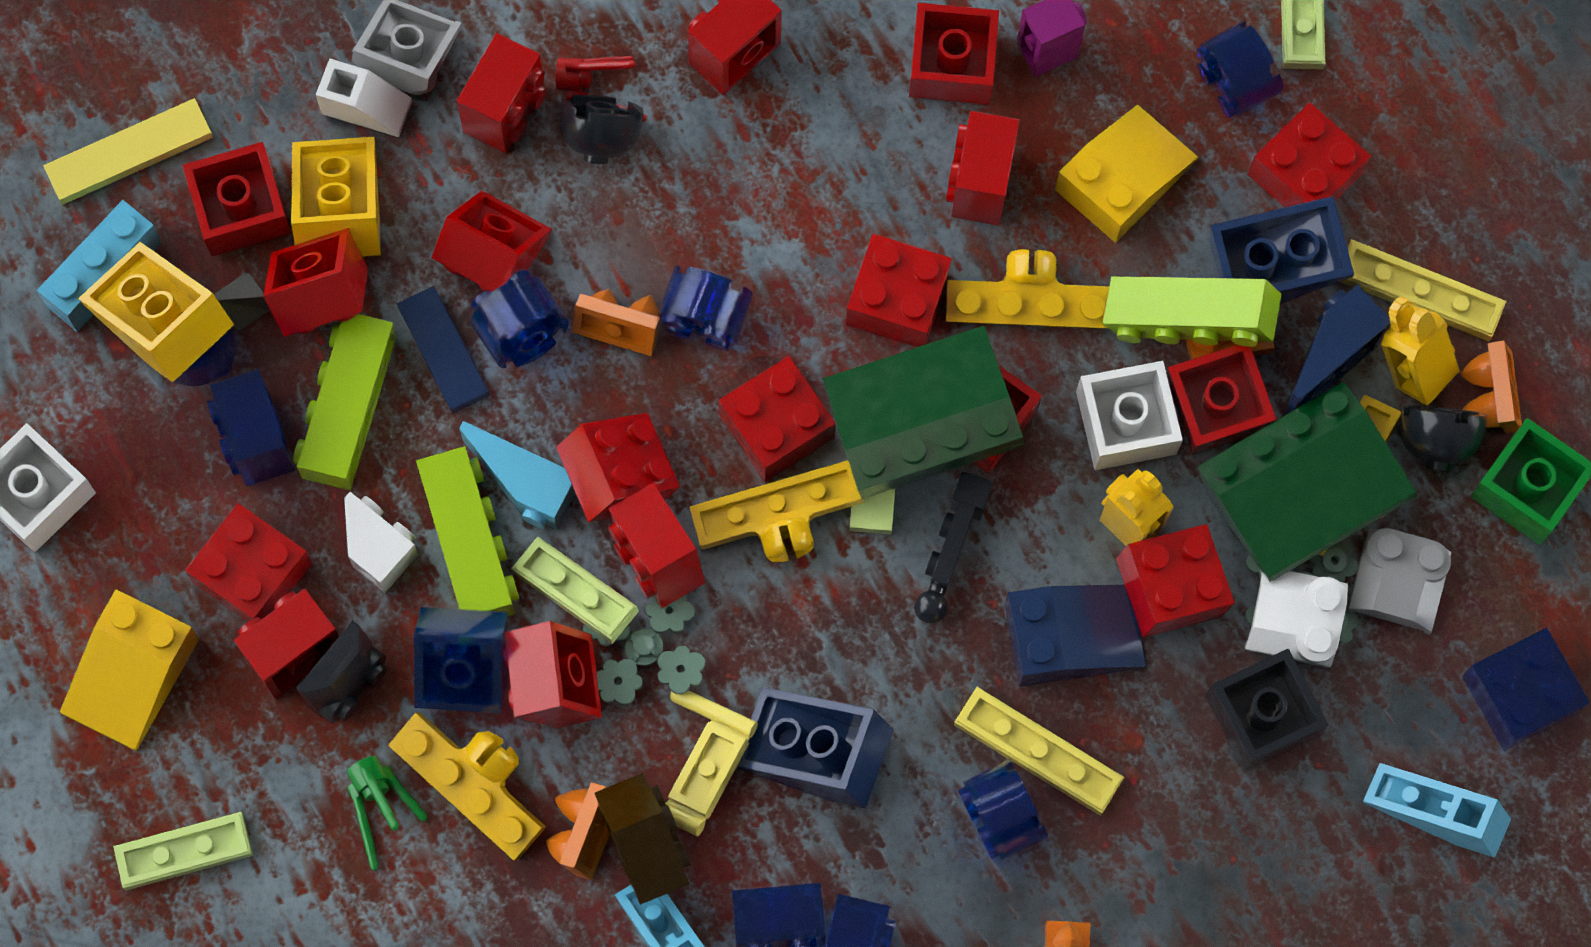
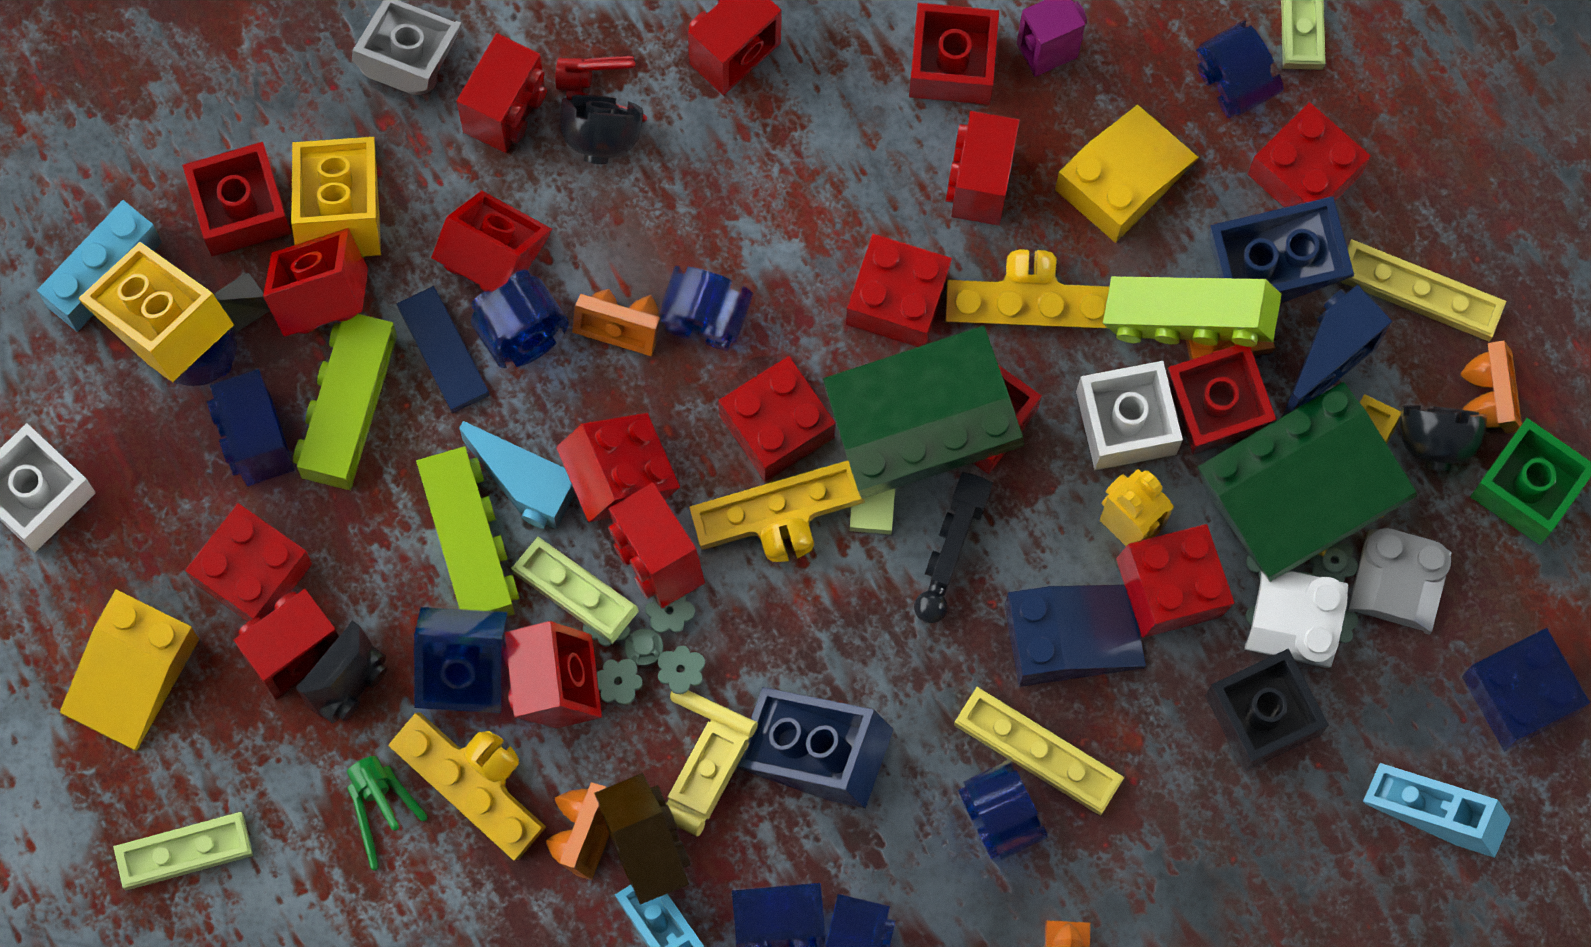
(128, 151): light yellow tile -> none
(362, 98): white slope -> none
(374, 545): white slope -> none
(1418, 351): yellow hinge -> none

